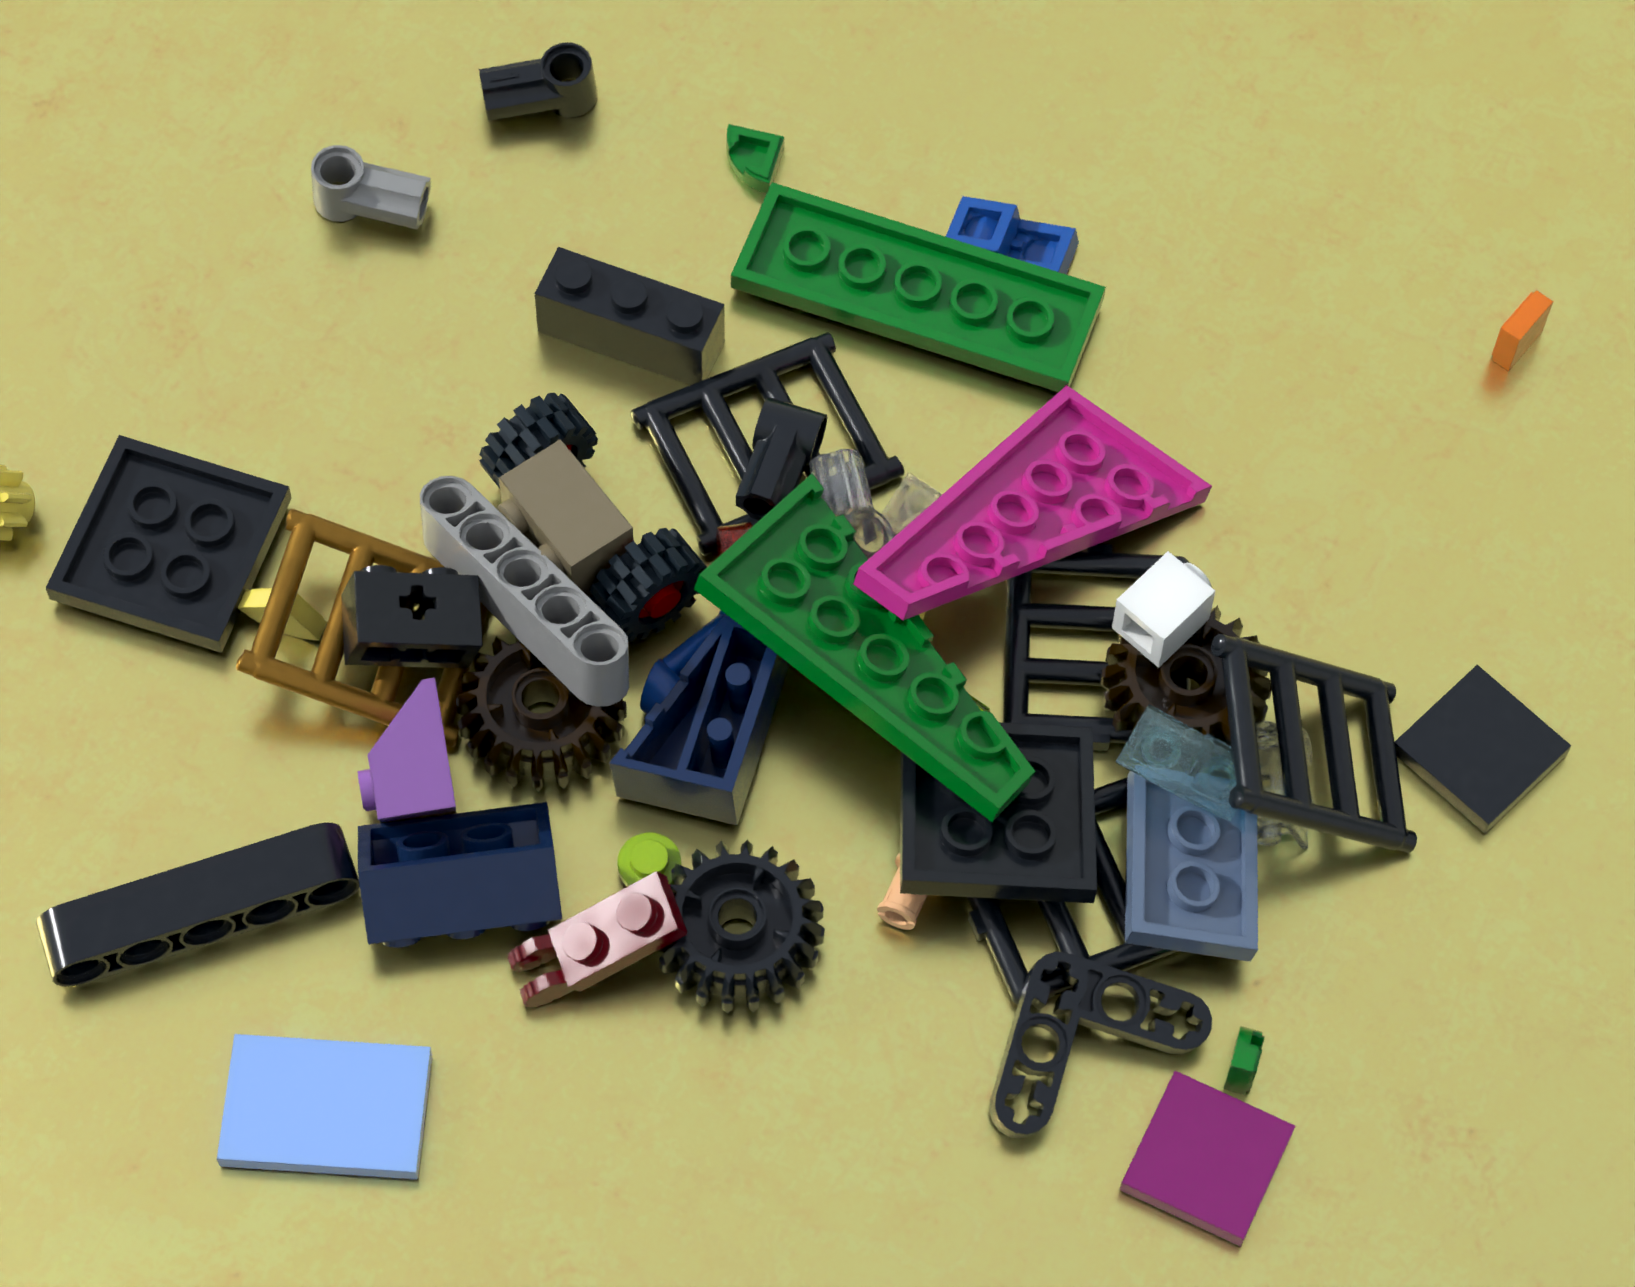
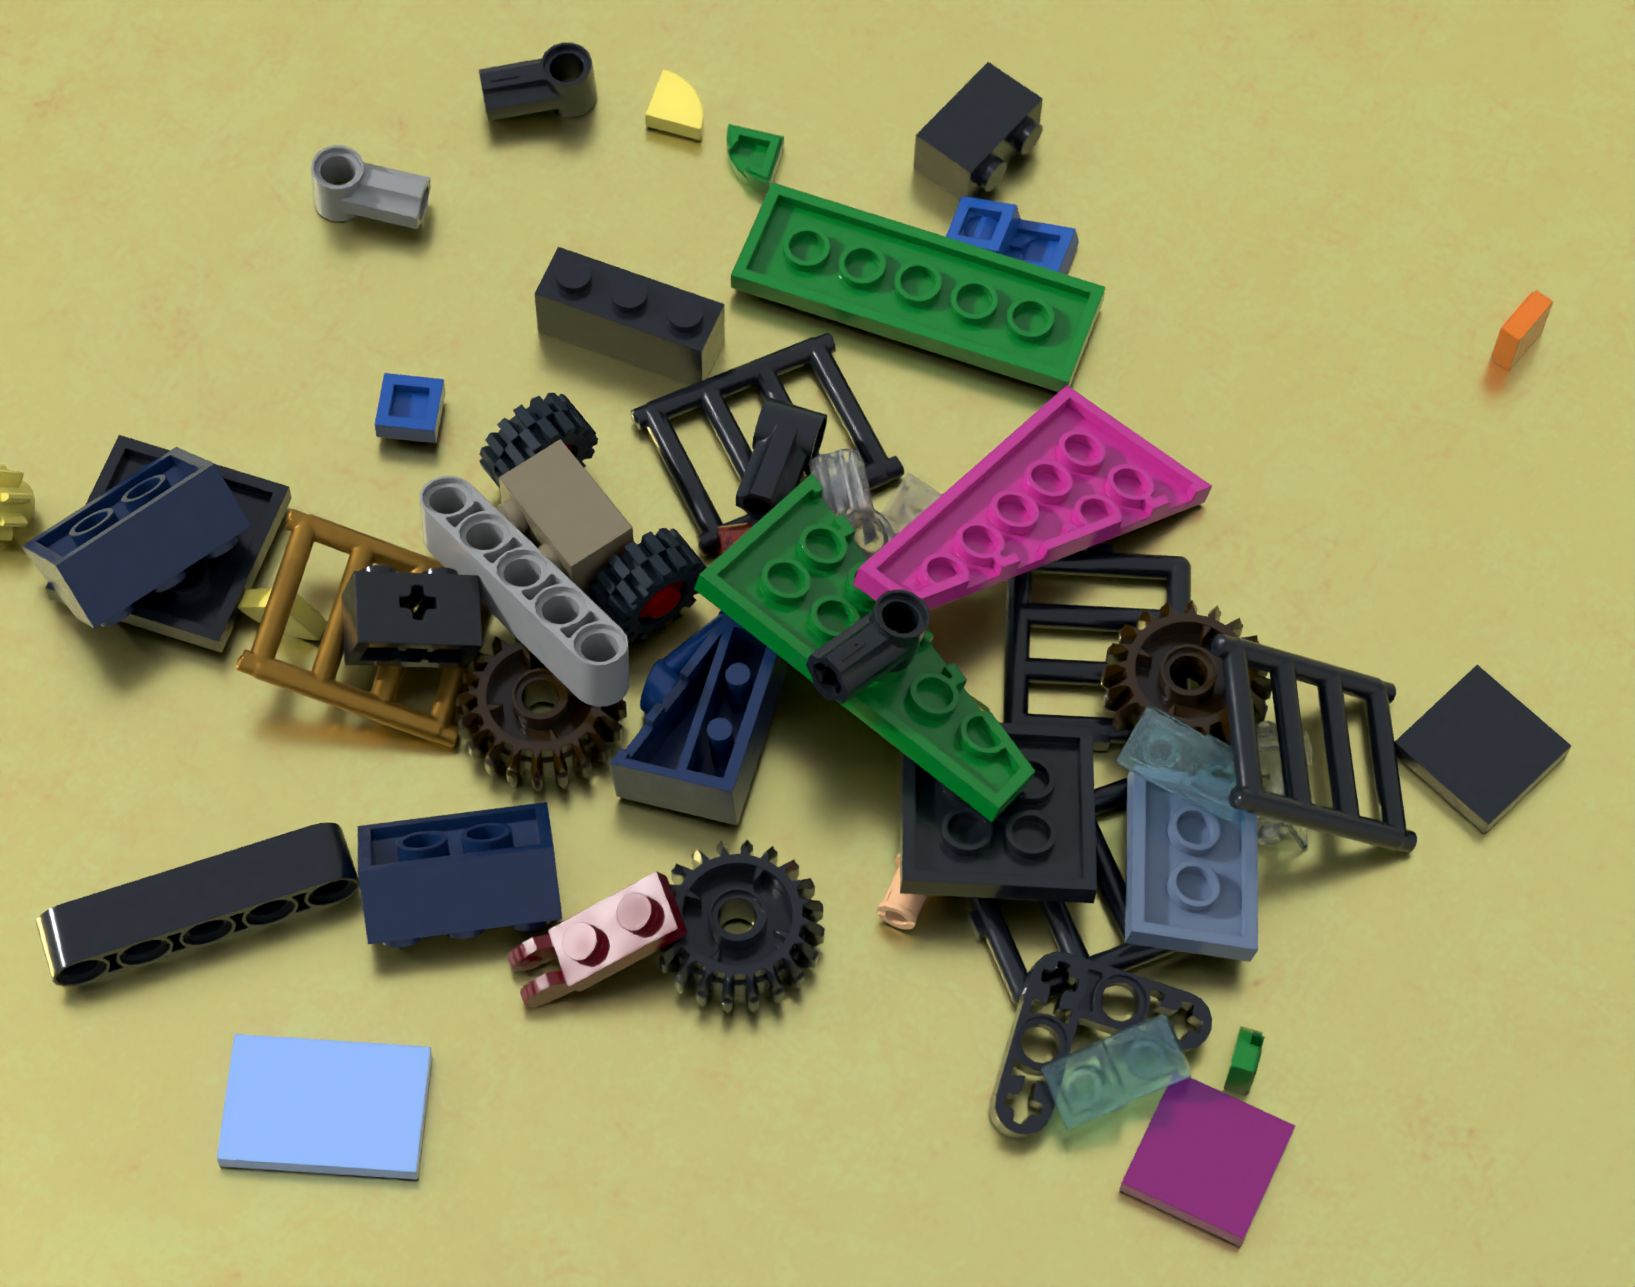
(138, 537): none -> dark blue slope
(410, 407): none -> blue plate
(410, 762): medium lavender slope -> none
(645, 855): lime plate -> none
(675, 107): none -> light yellow tile
(870, 646): none -> black piece
(978, 133): none -> black brick
(1116, 1070): none -> clear light blue slope
(1164, 608): white brick -> none

